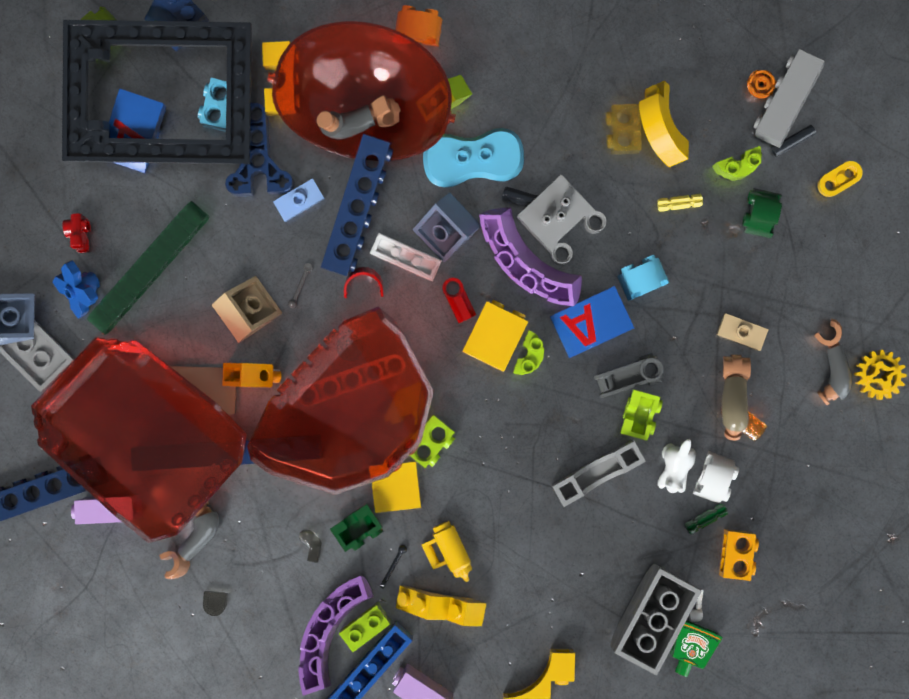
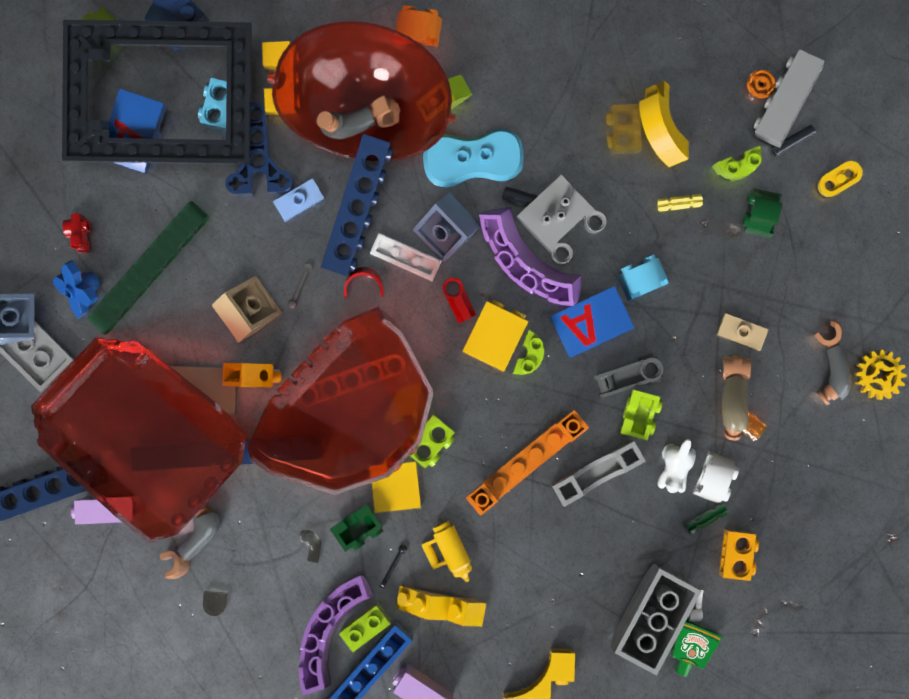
(526, 461): none -> orange slope

